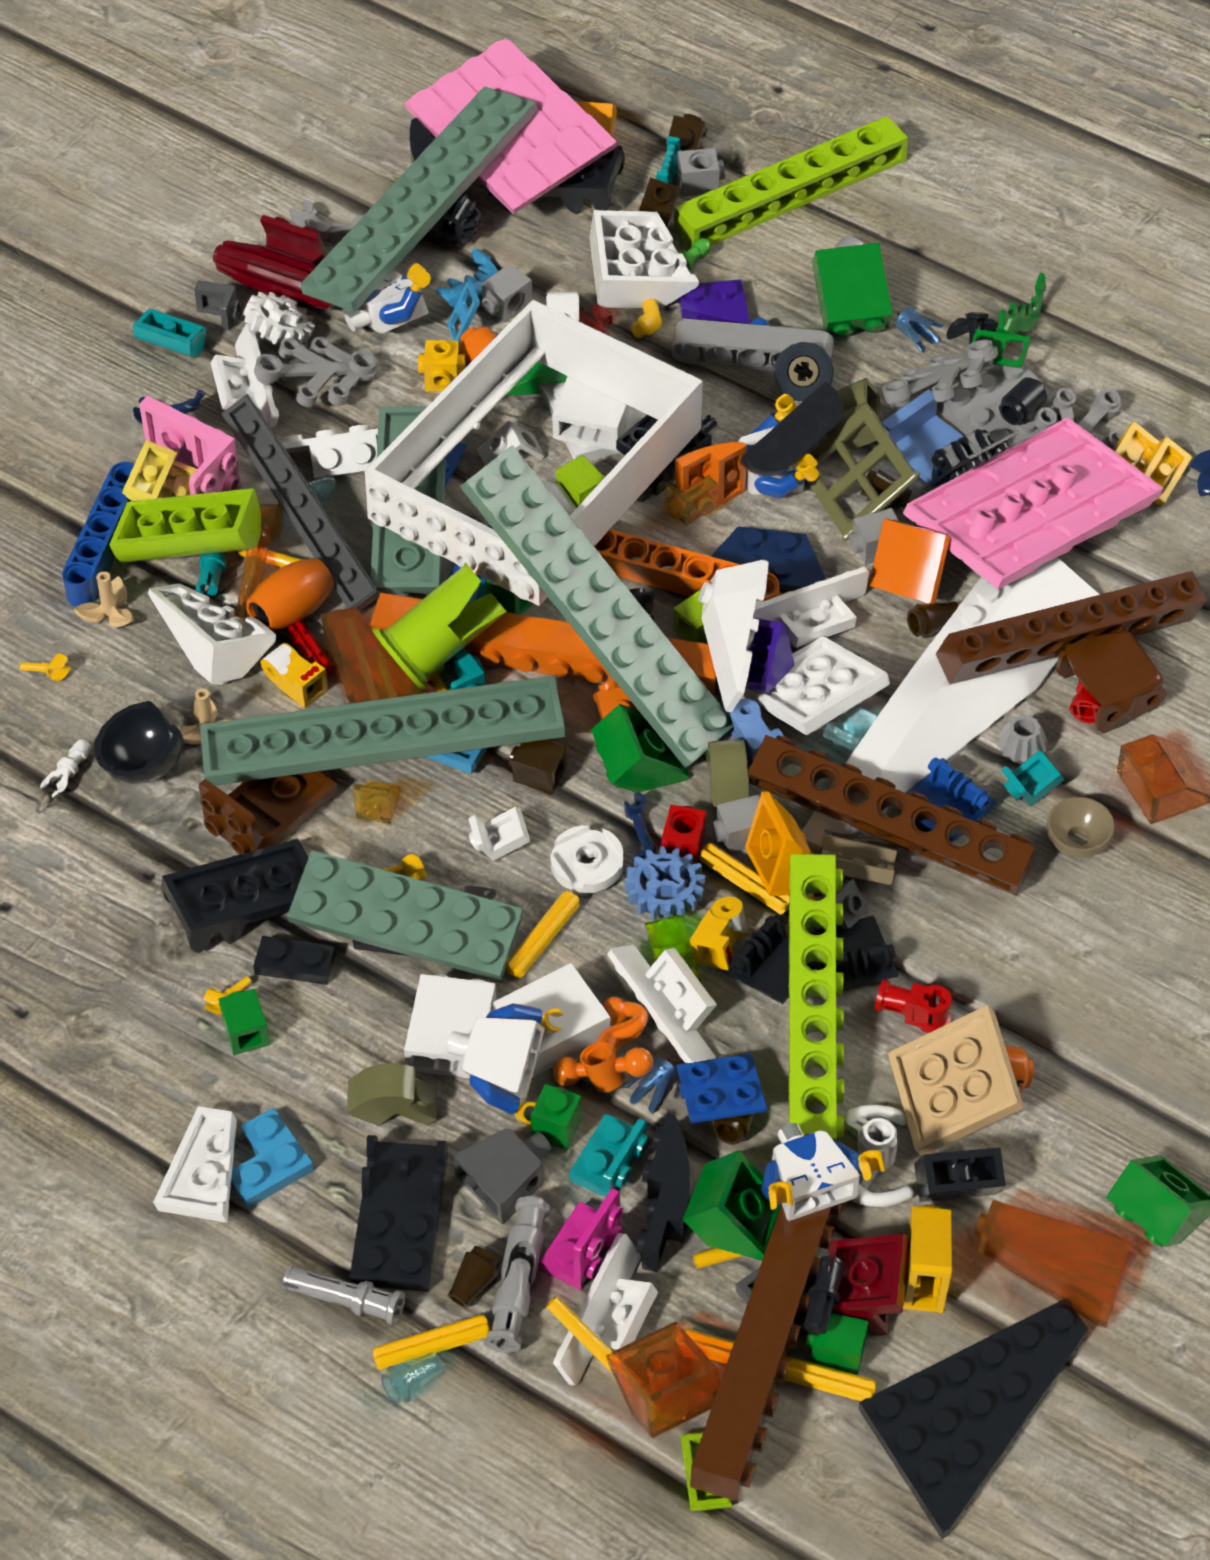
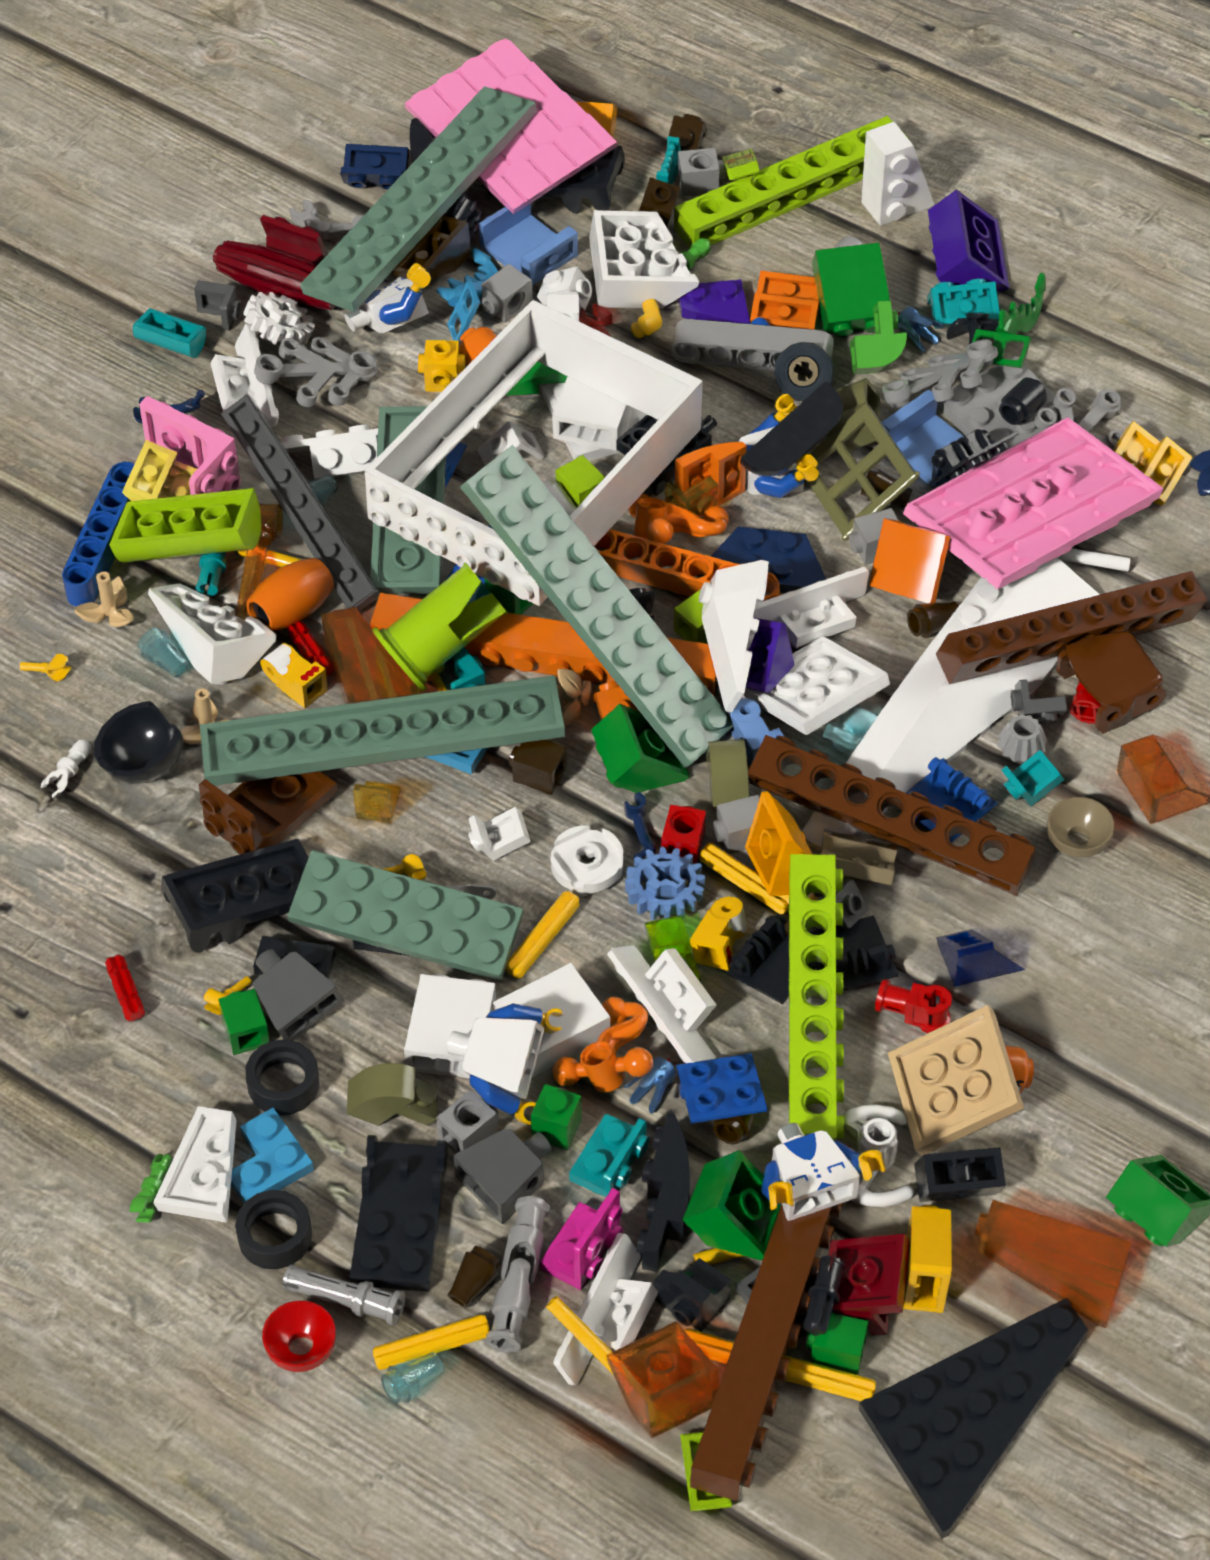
(125, 988): none -> red axle
(150, 1186): none -> bright green piece
(160, 650): none -> clear light blue cone
(265, 1204): none -> black tyre
(282, 1052): none -> black tyre
(294, 992): none -> dark grey torso
(296, 1321): none -> red piece
(373, 165): none -> dark blue bracket
(440, 249): none -> dark brown slope
(467, 1108): none -> light grey brick
(527, 243): none -> medium blue panel
(566, 281): none -> white bracket
(573, 694): none -> tan plant
(660, 520): none -> orange piece
(693, 1294): none -> black brick
(740, 164): none -> lime tile
(786, 300): none -> orange slope
(880, 350): none -> bright green brick
(892, 176): none -> white wedge
(954, 301): none -> teal bracket
(966, 242): none -> dark purple slope
(973, 958): none -> clear blue slope
(1044, 709): none -> dark grey bracket
(1096, 559): none -> white bar

